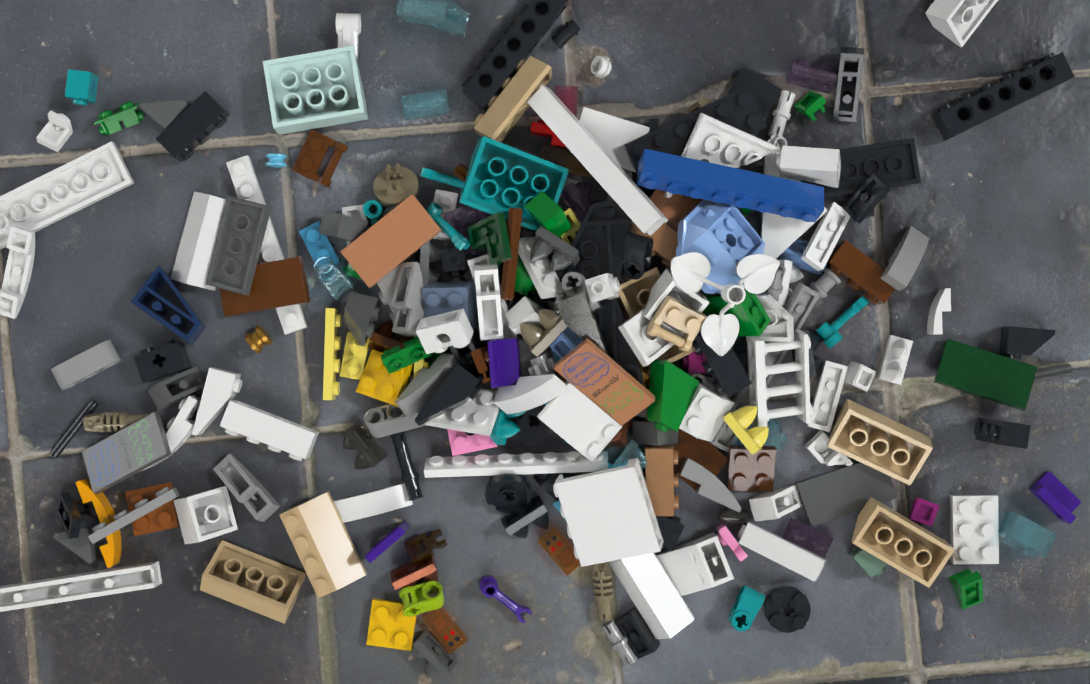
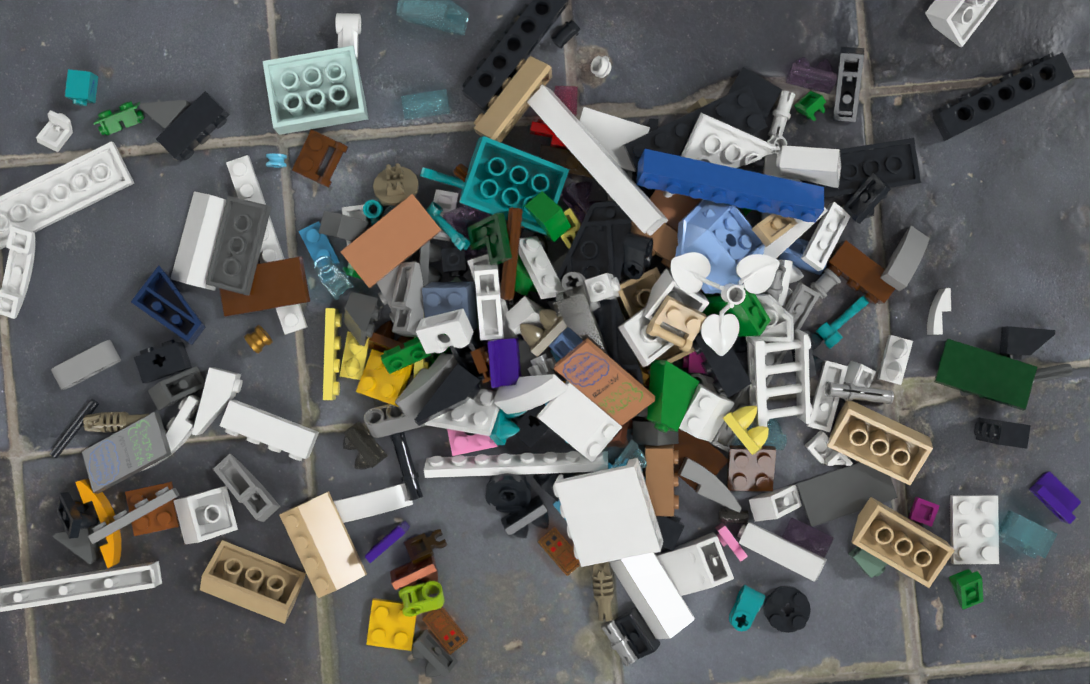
(490, 581): dark purple brick -> none
(548, 242): dark grey tile -> none
(773, 228): none -> tan plate
(850, 391): none -> light grey pin

